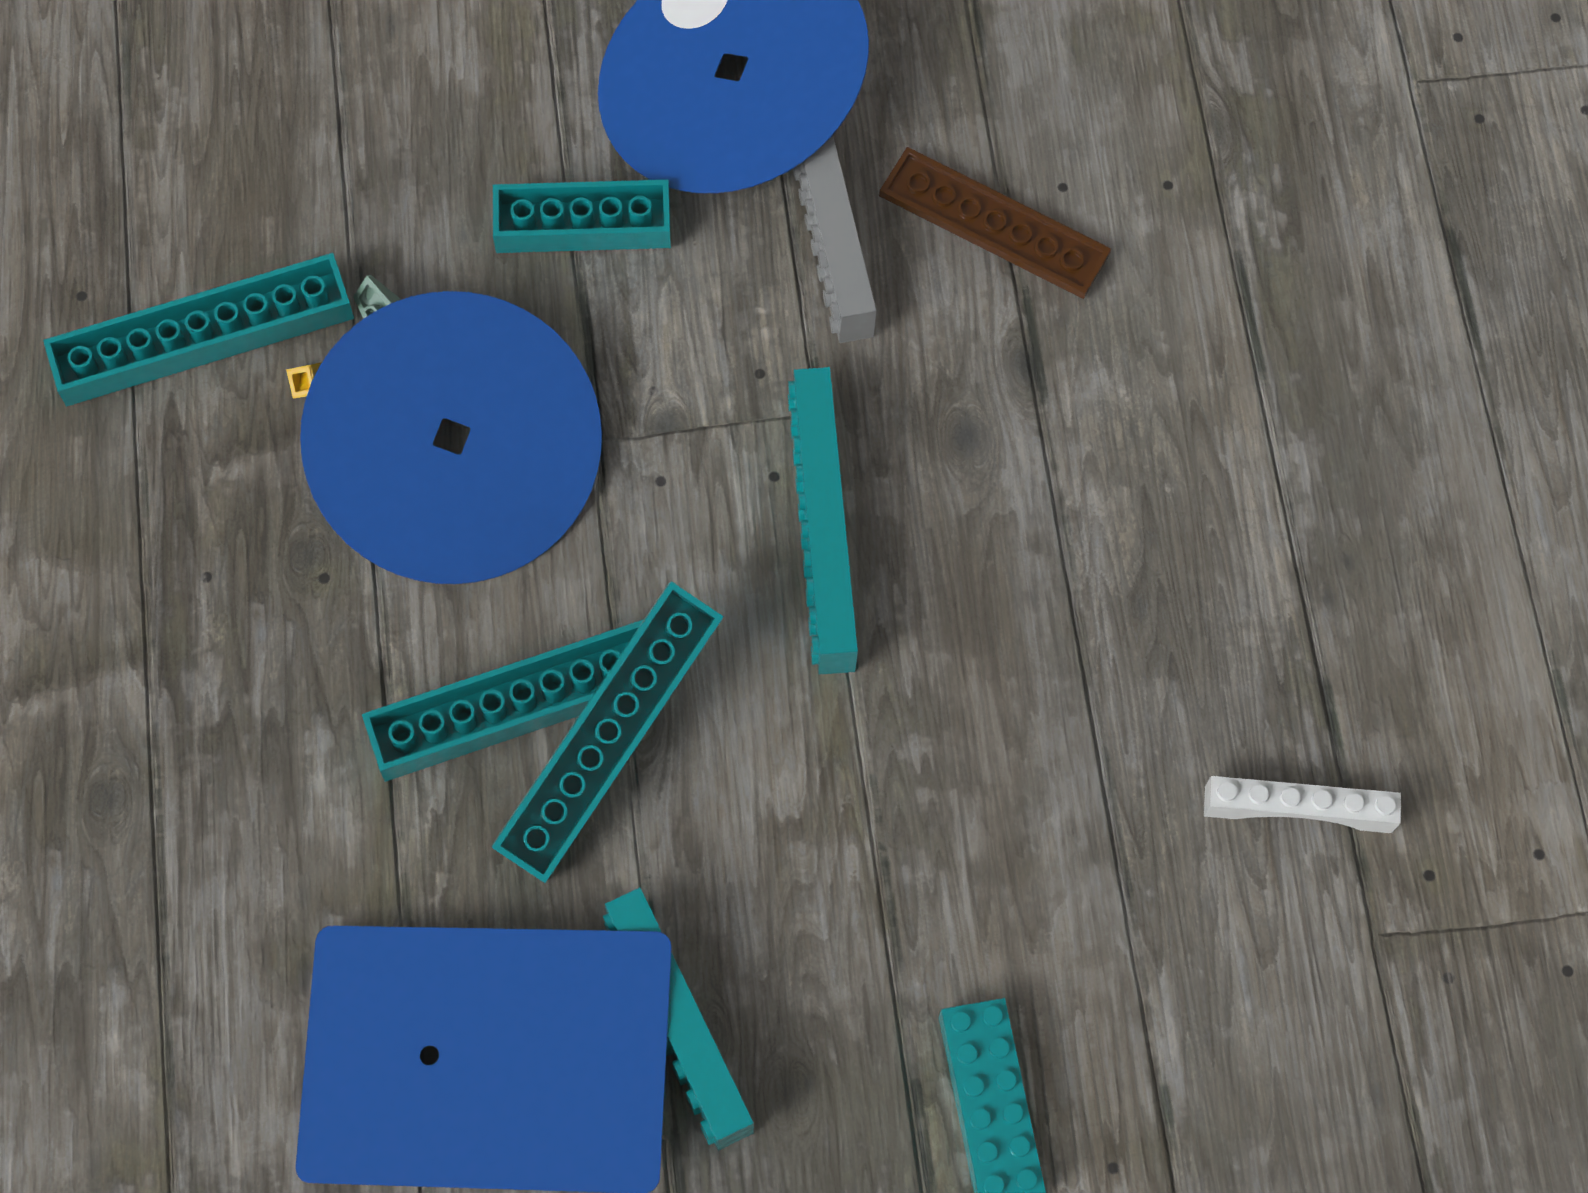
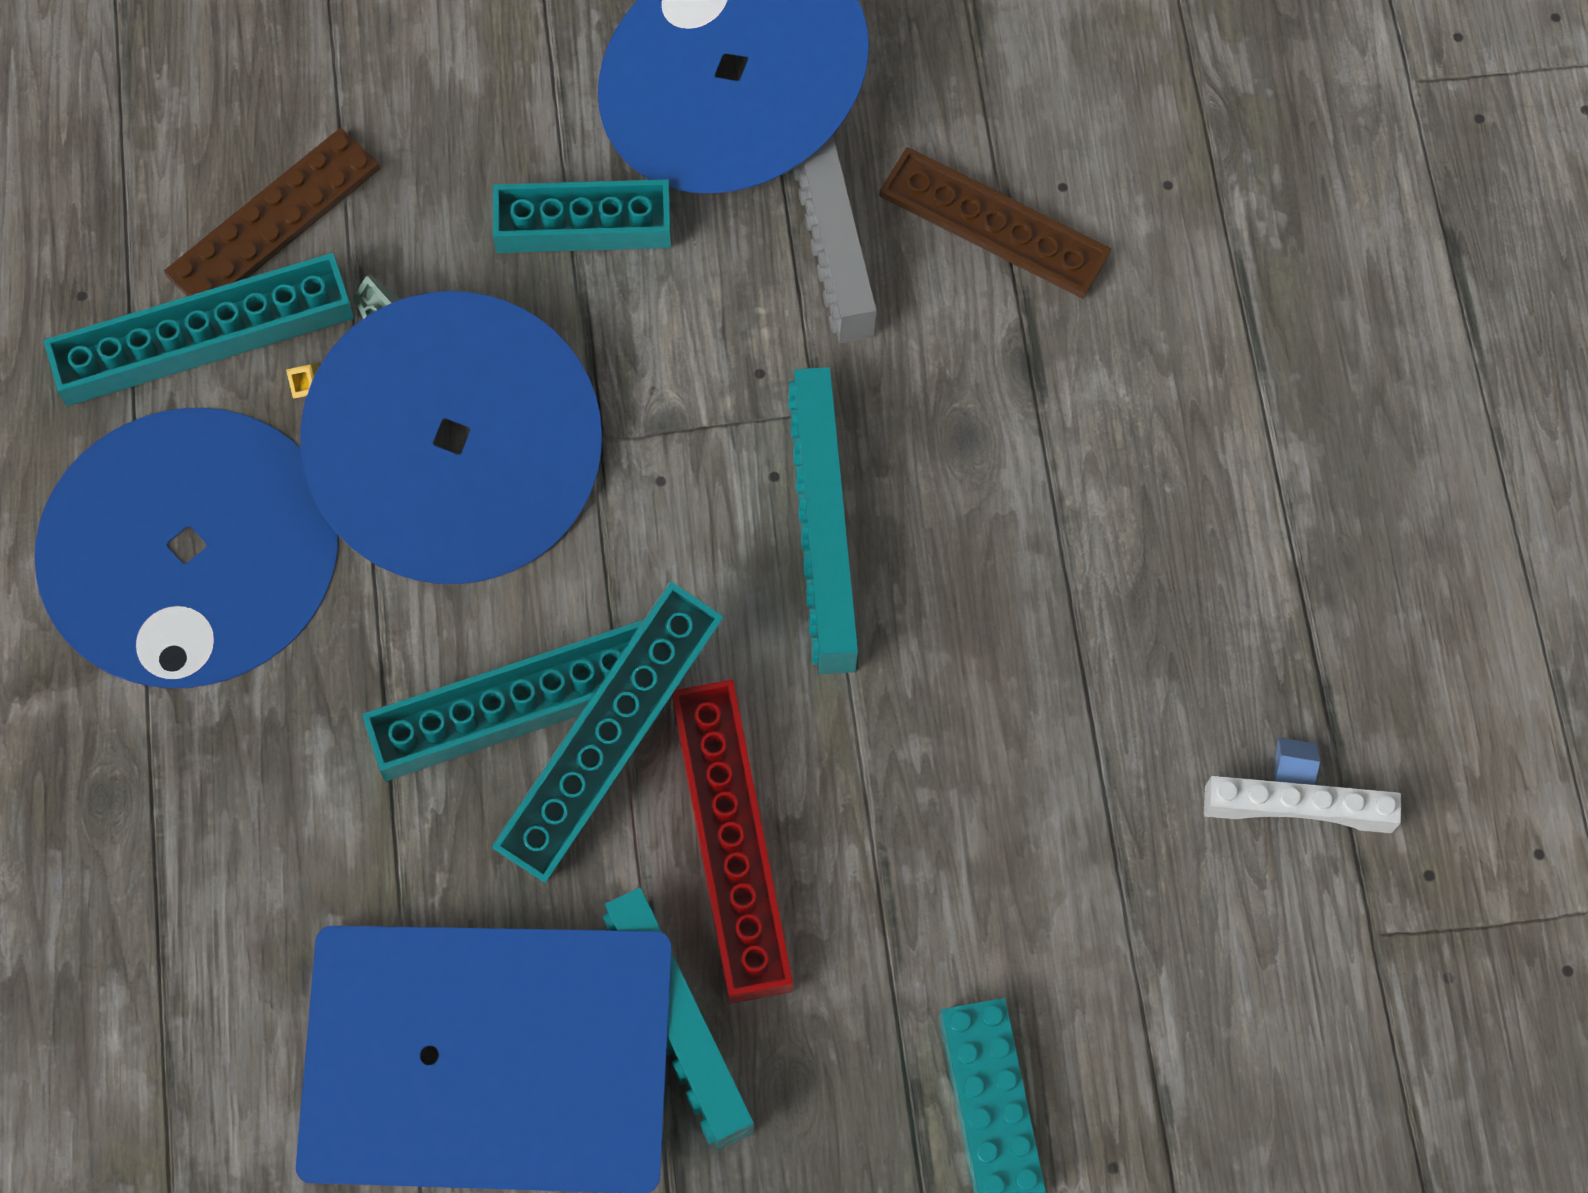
(128, 596): none -> blue piece
(275, 216): none -> reddish brown plate
(731, 842): none -> red brick
(1296, 762): none -> medium blue piece

